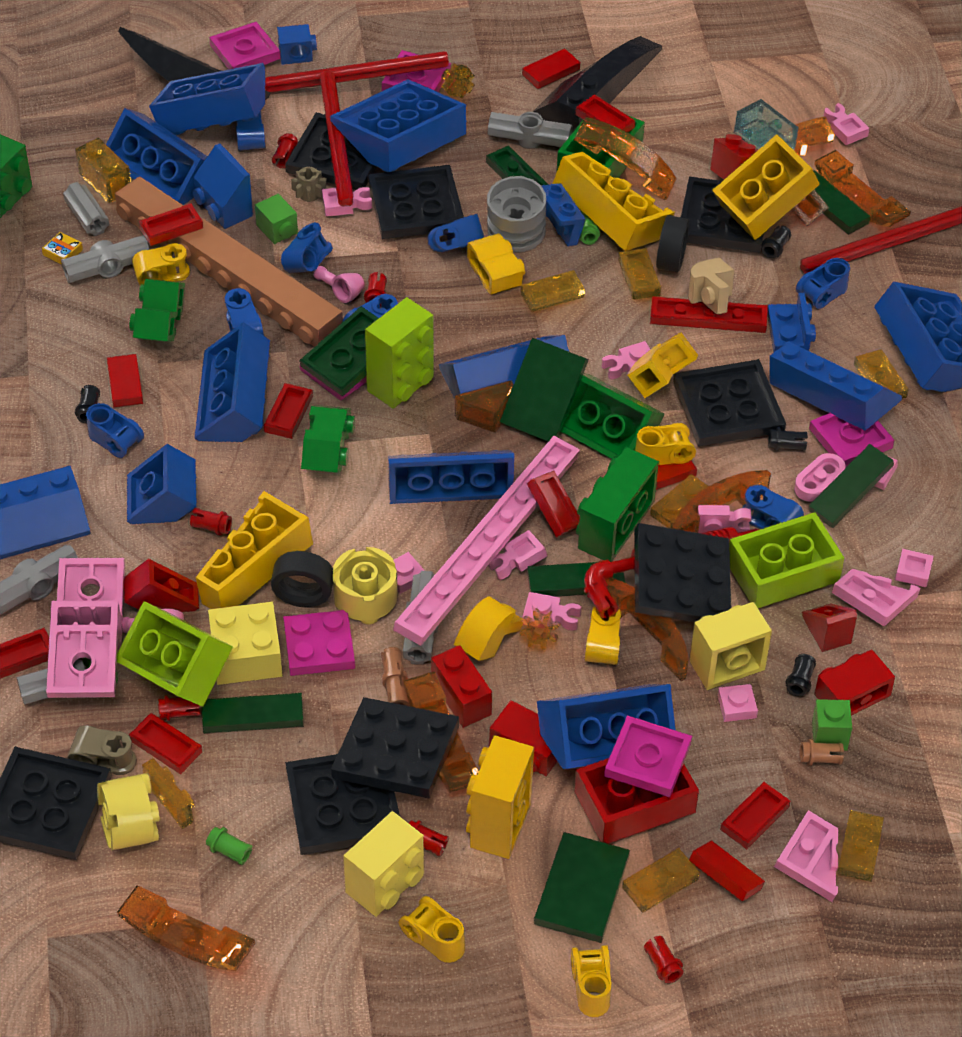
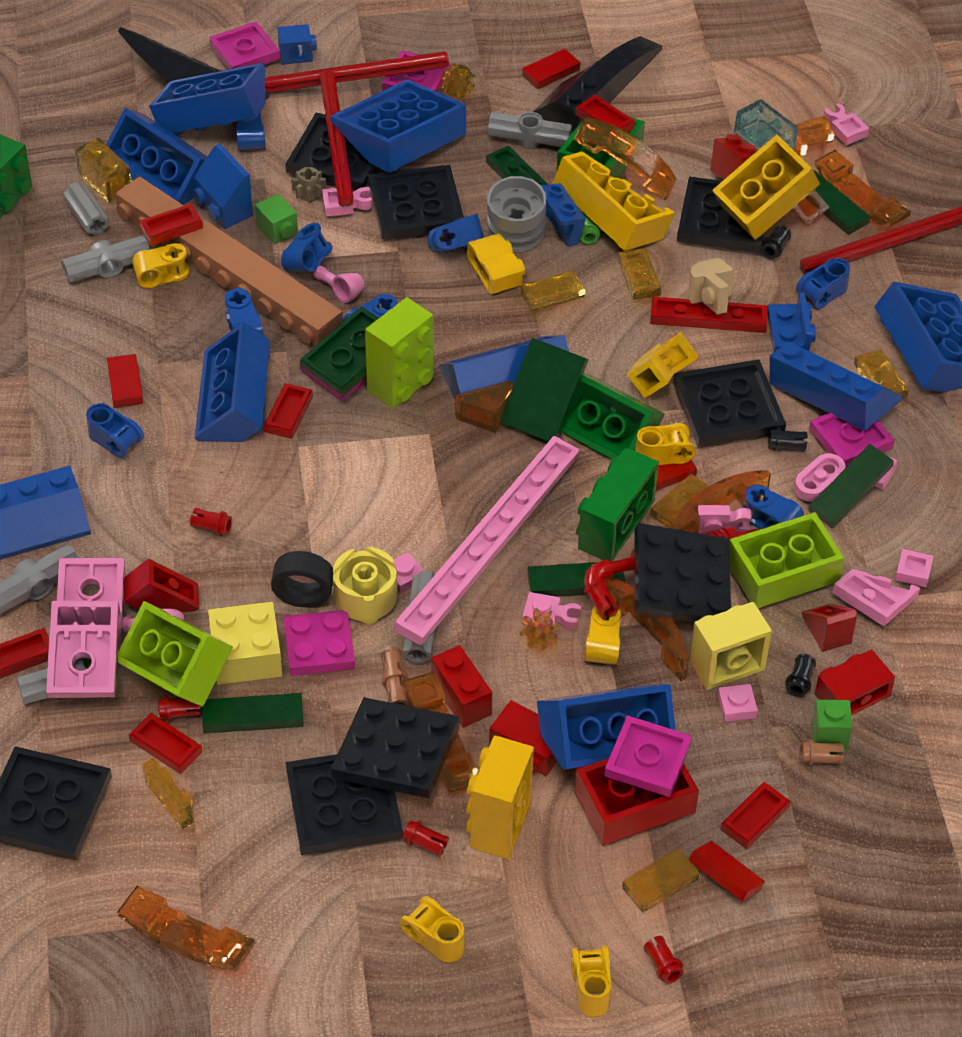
(62, 247): tile -> none
(88, 397): black pin -> none
(102, 748): dark tan piece -> none
(127, 812): light yellow brick -> none
(159, 309): green brick -> none
(162, 487): blue slope -> none
(228, 845): bright green pin -> none
(252, 551): yellow wedge -> none
(285, 147): red pin -> none
(325, 438): green brick -> none
(375, 287): red pin -> none
(384, 864): light yellow brick -> none
(450, 476): blue slope -> none
(486, 627): yellow brick -> none
(519, 553): bright pink plate -> none
(554, 503): red tile -> none
(582, 887): dark green tile -> none
(625, 360): bright pink plate -> none
(672, 243): black tyre -> none
(812, 856): bright pink wing -> none
(860, 846): clear yellow plate -> none

